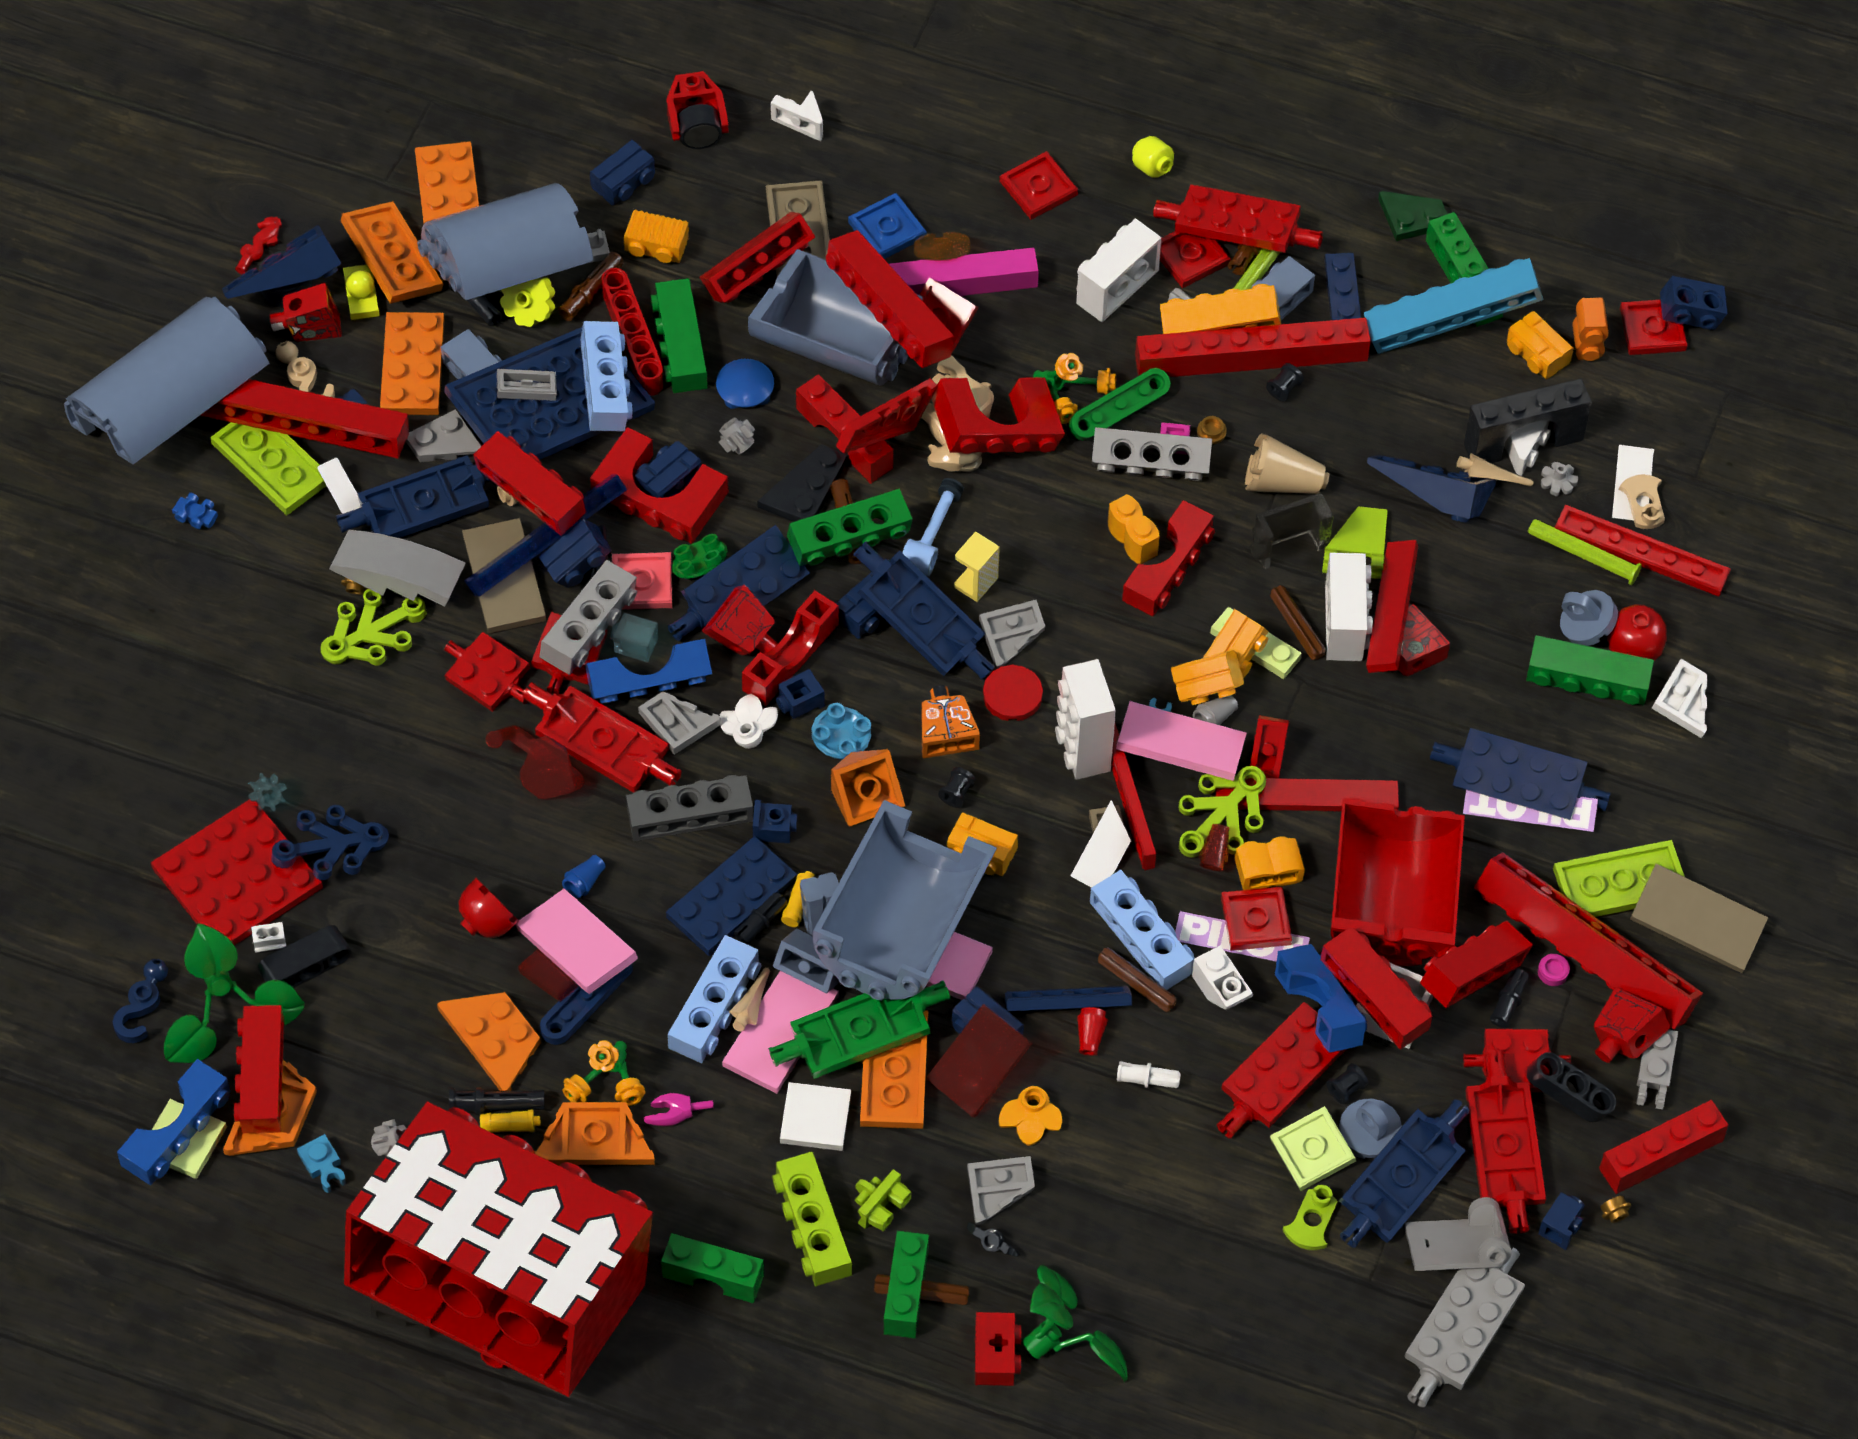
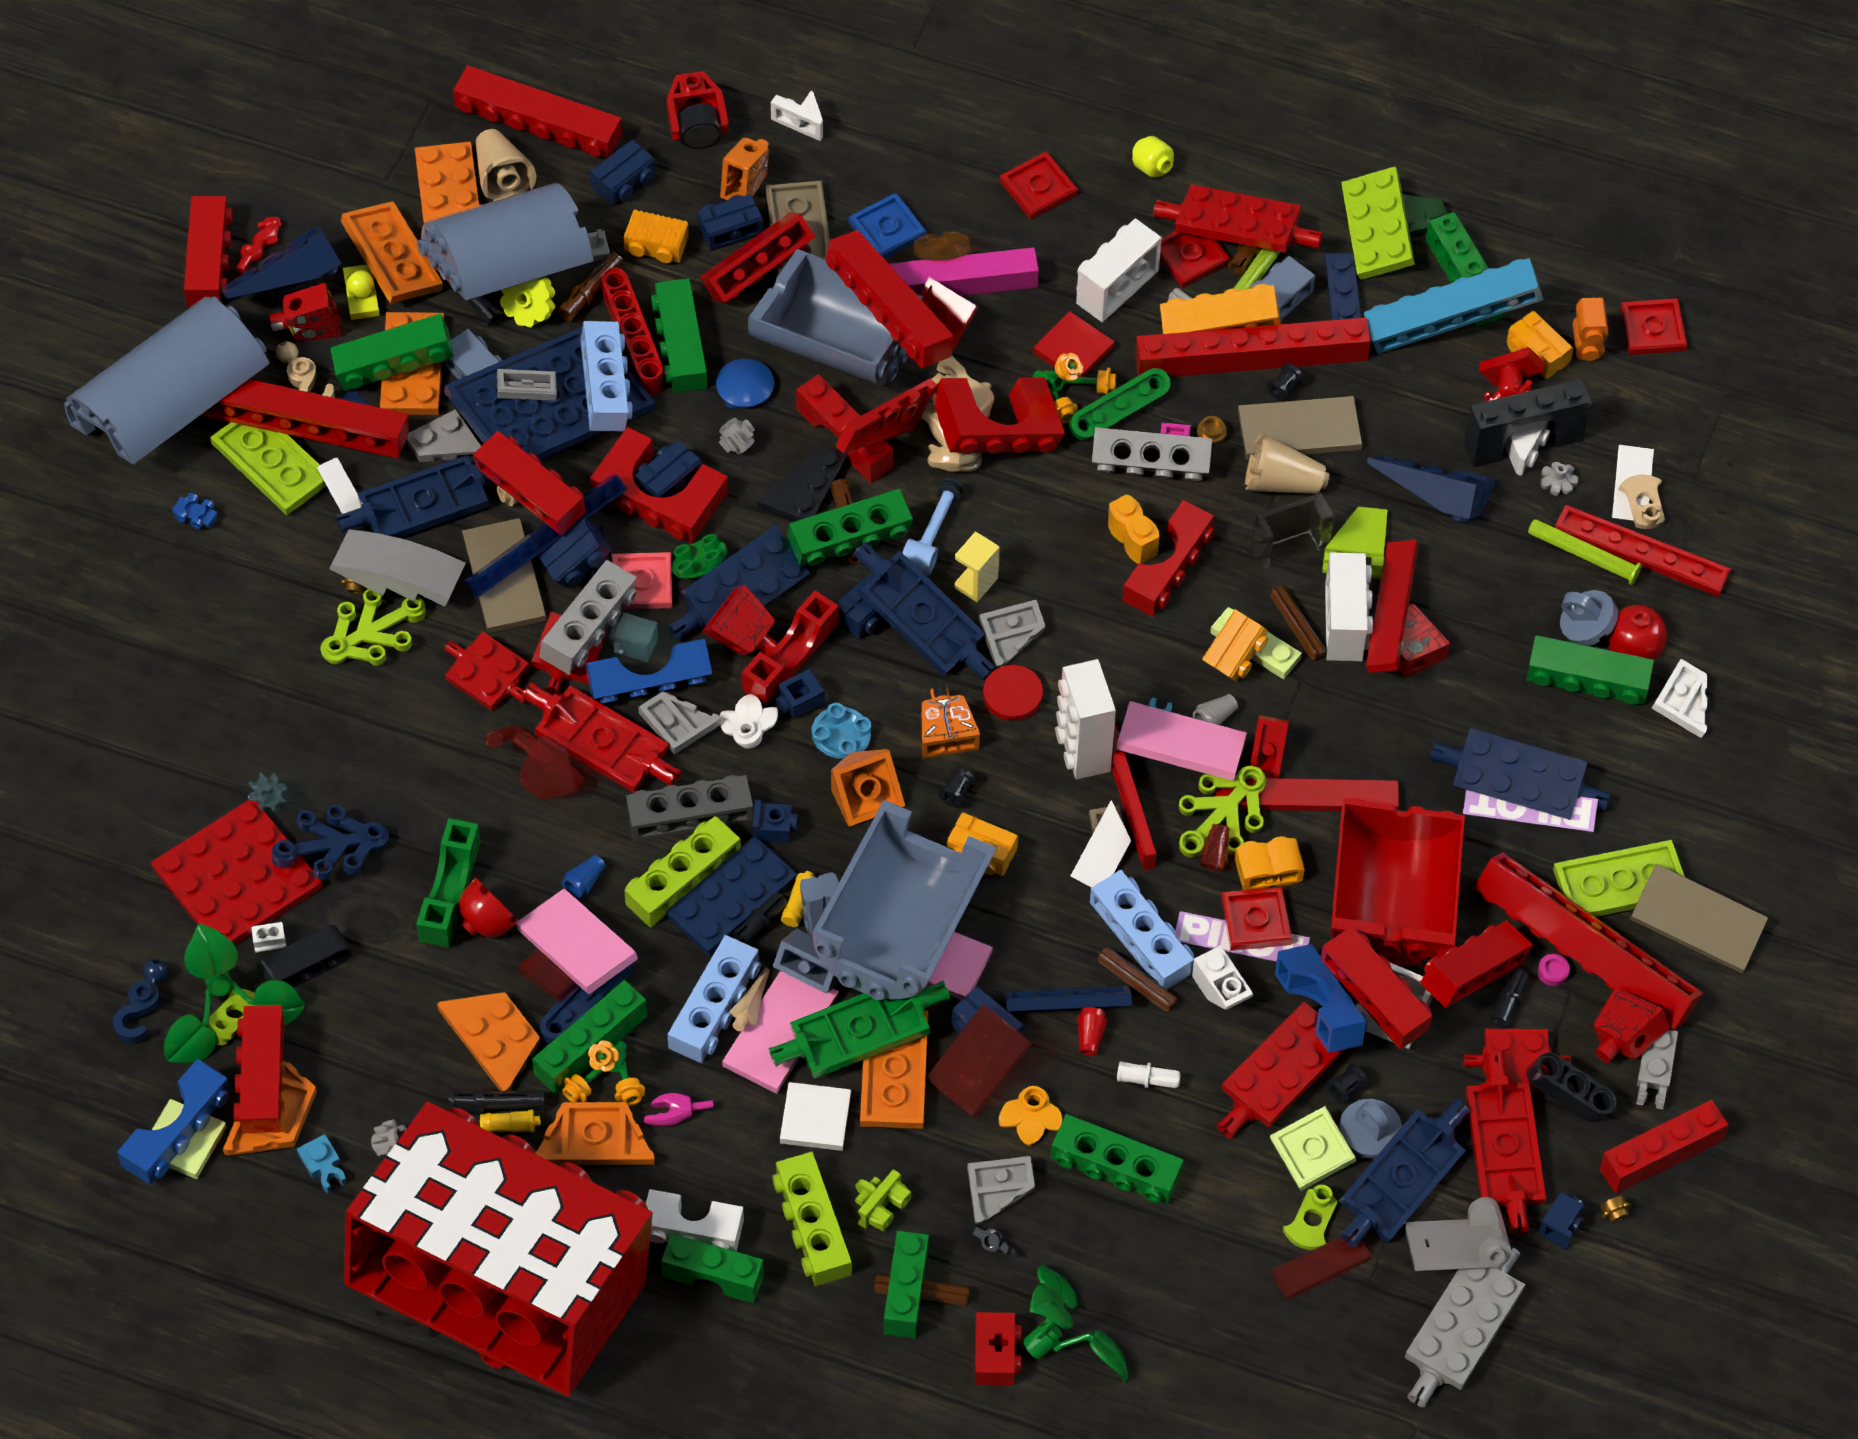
(207, 248): none -> red brick
(221, 1023): none -> lime piece
(392, 352): none -> green brick
(456, 861): none -> green arch
(502, 166): none -> tan cone
(537, 112): none -> red brick
(607, 1020): none -> green brick
(653, 904): none -> lime brick
(718, 1228): none -> white arch
(729, 221): none -> dark blue brick
(748, 160): none -> orange torso
(1075, 337): none -> red tile
(1109, 1145): none -> green brick
(1207, 676): light orange brick -> none
(1303, 425): none -> dark tan tile
(1319, 1266): none -> clear red tile
(1377, 223): none -> lime plate
(1480, 468): tan piece -> none
(1509, 370): none -> red piece
(1693, 303): dark blue brick -> none

